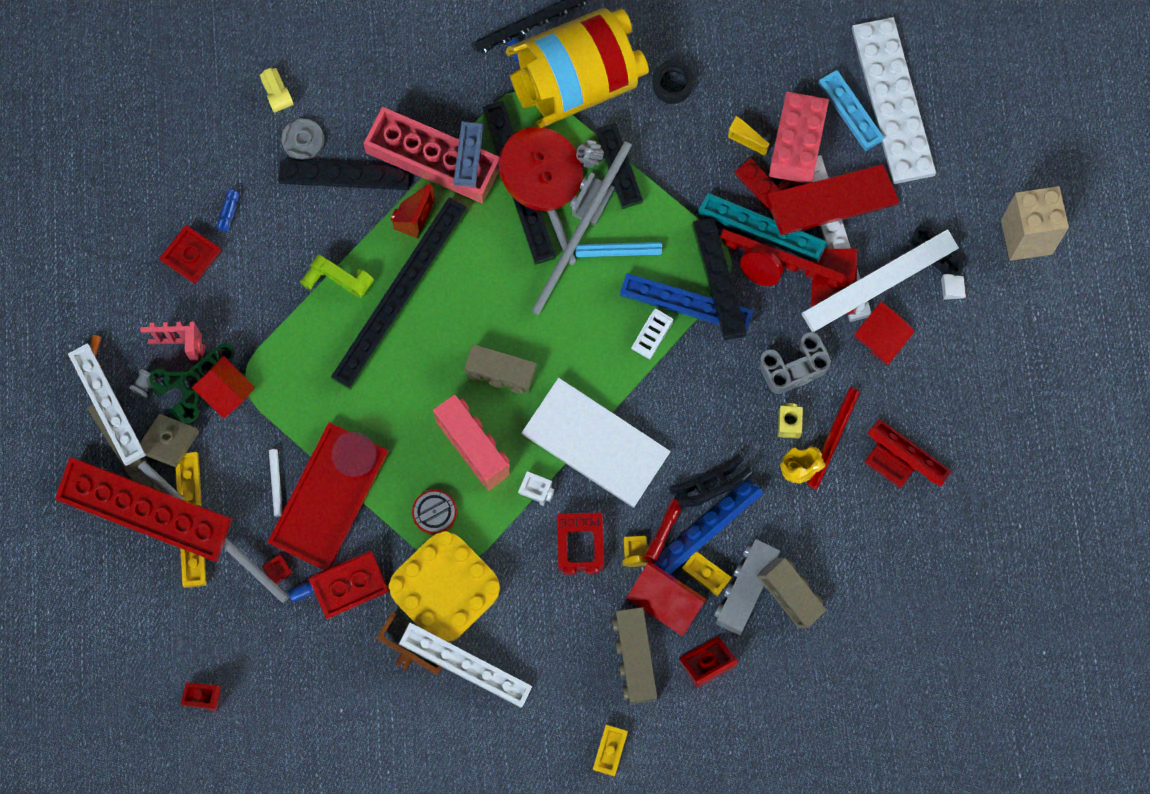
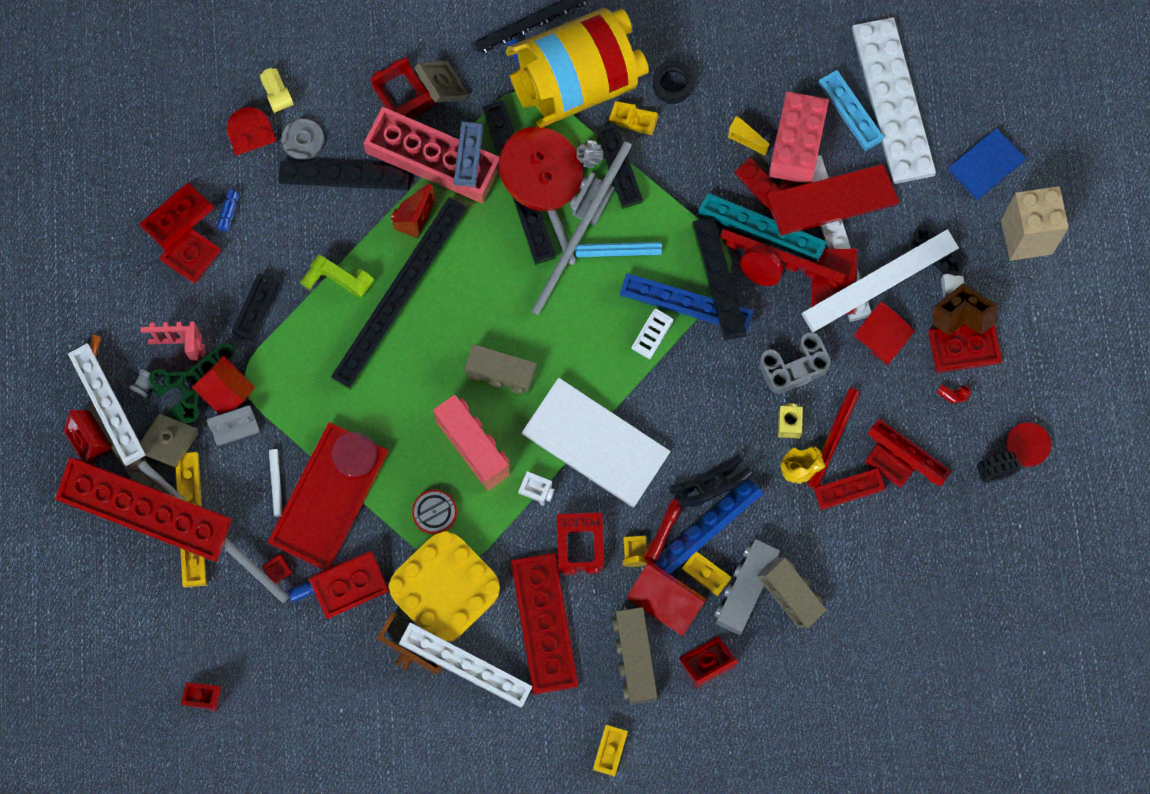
(86, 435): none -> red slope
(176, 216): none -> red tile
(233, 425): none -> light grey bracket
(249, 130): none -> red slope
(255, 307): none -> black plate
(414, 106): none -> red window
(441, 81): none -> dark tan plate
(544, 624): none -> red tile
(634, 119): none -> yellow slope
(849, 489): none -> red plate
(954, 396): none -> red arm
(964, 349): none -> red tile
(966, 308): none -> reddish brown brick
(986, 164): none -> blue tile
(998, 467): none -> black tyre
(1029, 443): none -> red tile

